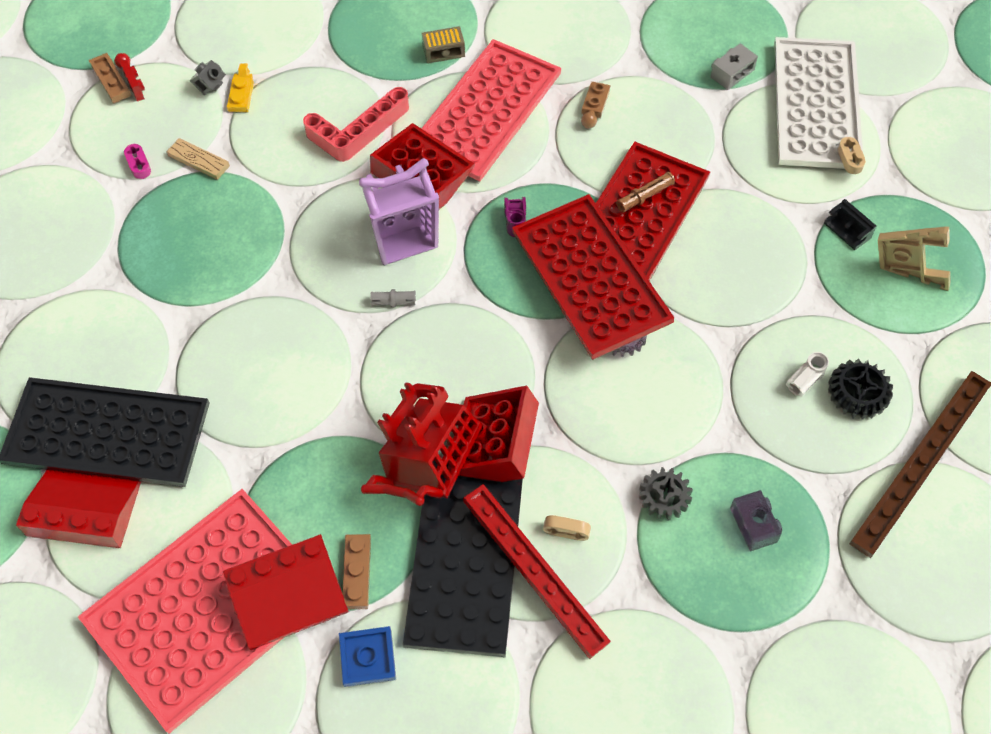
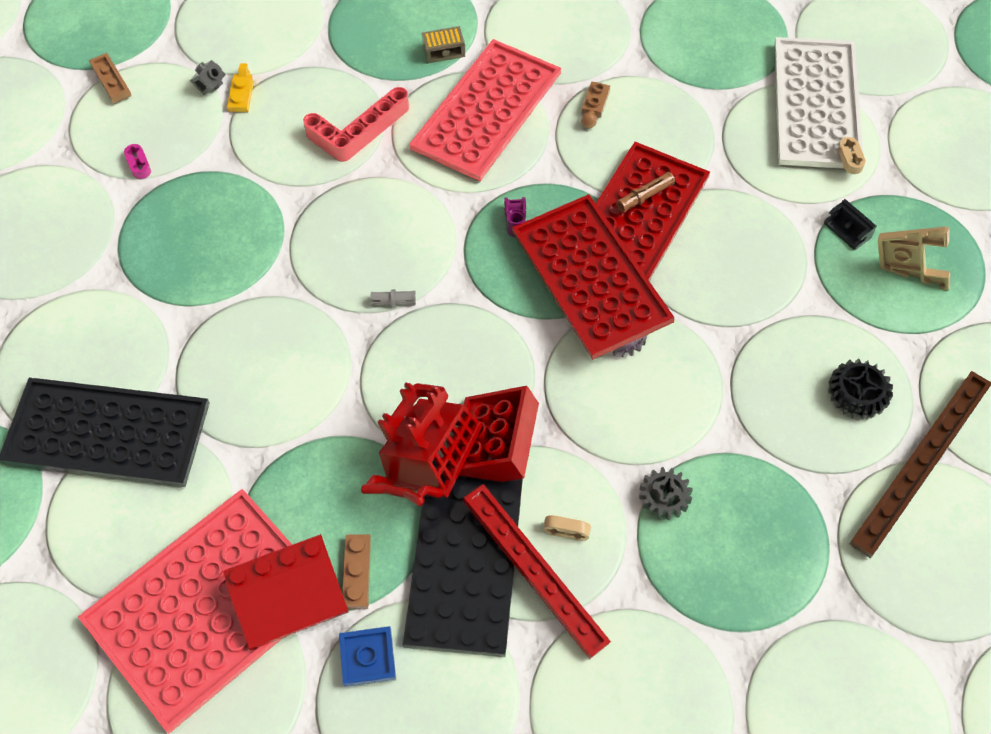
(79, 508): red slope -> none
(123, 61): red plate -> none
(198, 158): tan tile -> none
(403, 212): lavender piece -> none
(445, 168): red slope -> none
(733, 66): light grey brick -> none
(756, 534): clear purple brick -> none
(807, 374): white piece -> none

